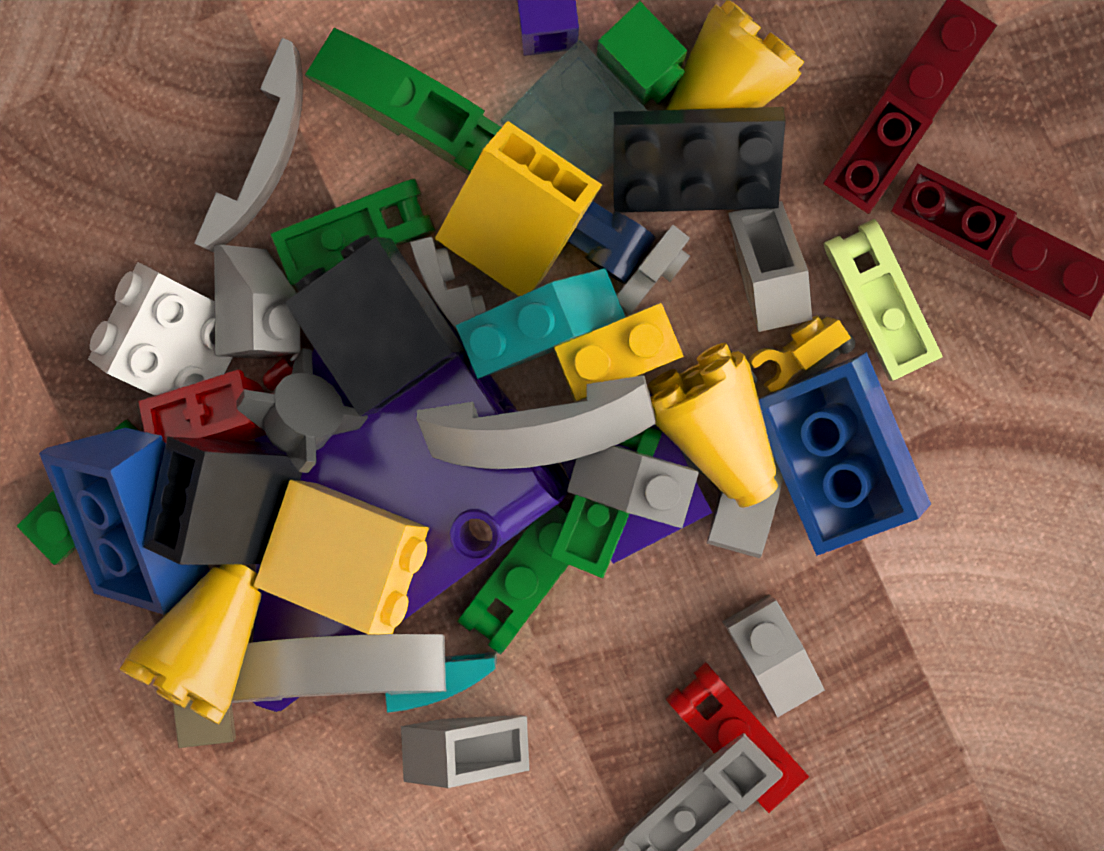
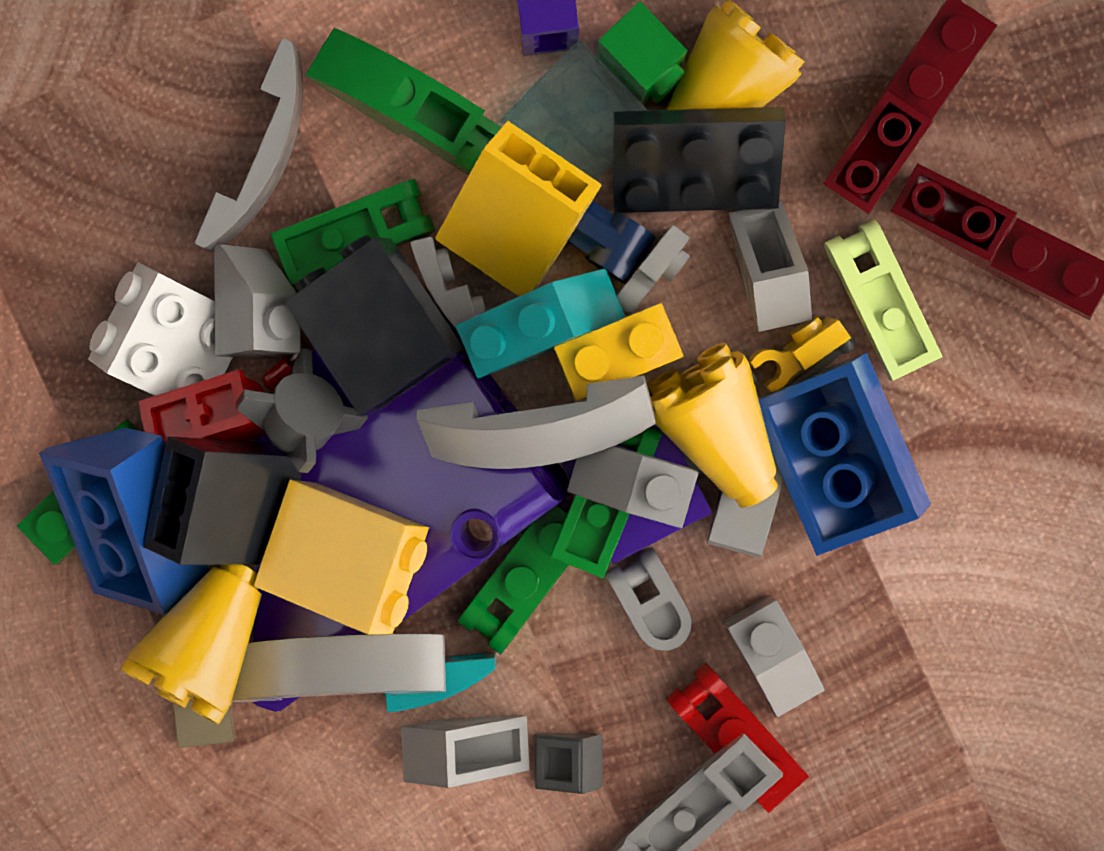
(569, 762): none -> dark grey slope
(661, 619): none -> light grey plate

